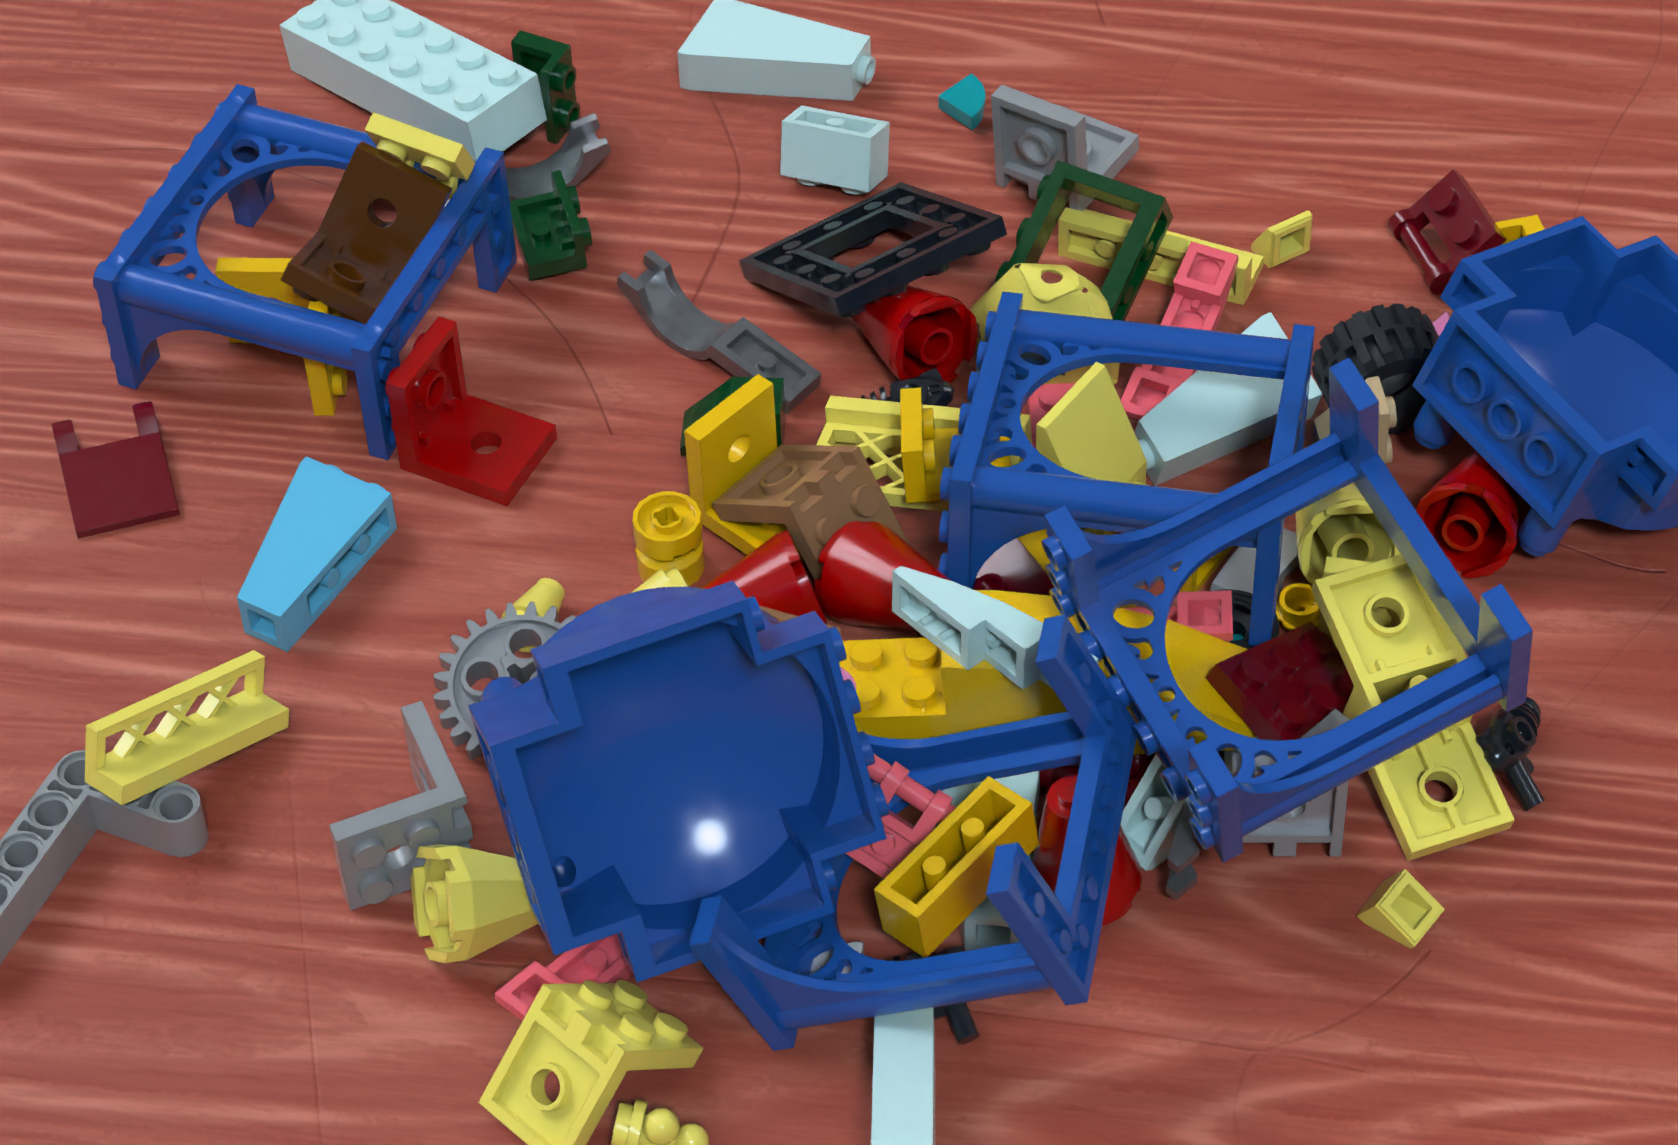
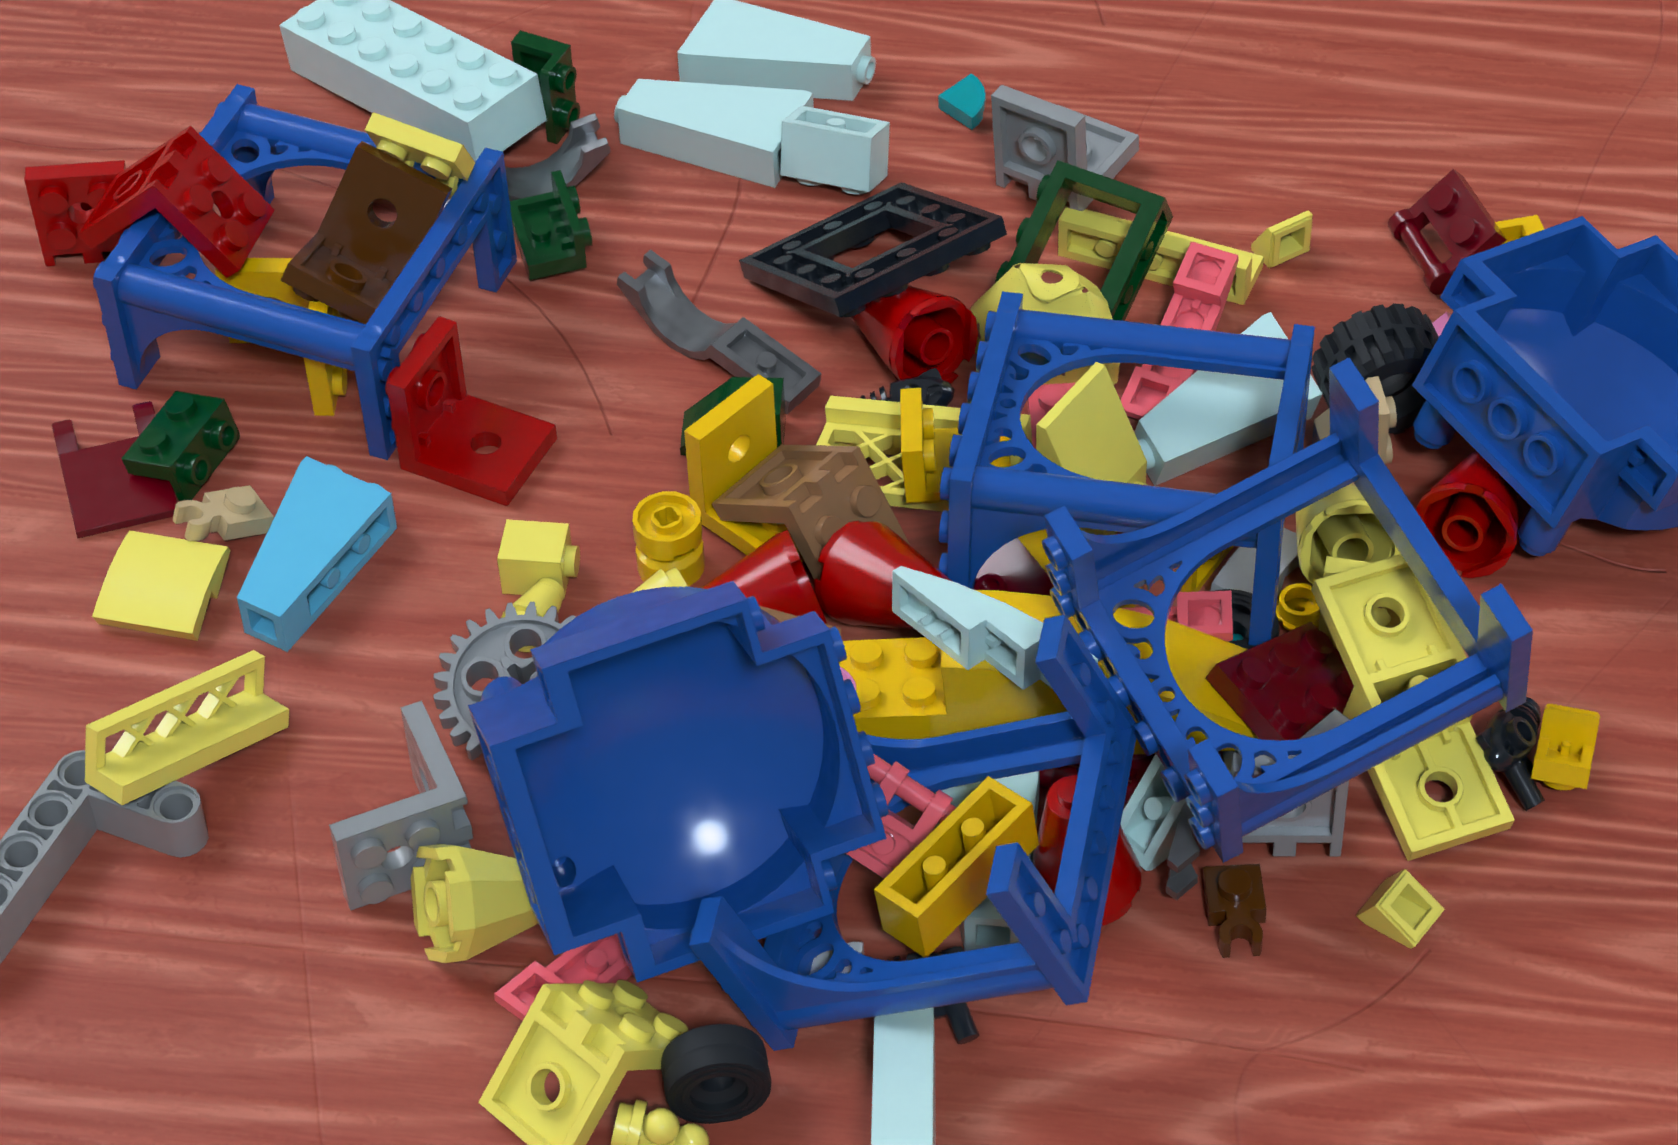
(62, 204): none -> red bracket
(161, 585): none -> light yellow slope
(183, 184): none -> red bracket
(184, 442): none -> dark green bracket
(230, 512): none -> tan plate
(535, 552): none -> light yellow brick
(710, 125): none -> light aqua slope
(715, 1074): none -> black tyre
(1236, 903): none -> reddish brown plate
(1565, 747): none -> yellow bracket

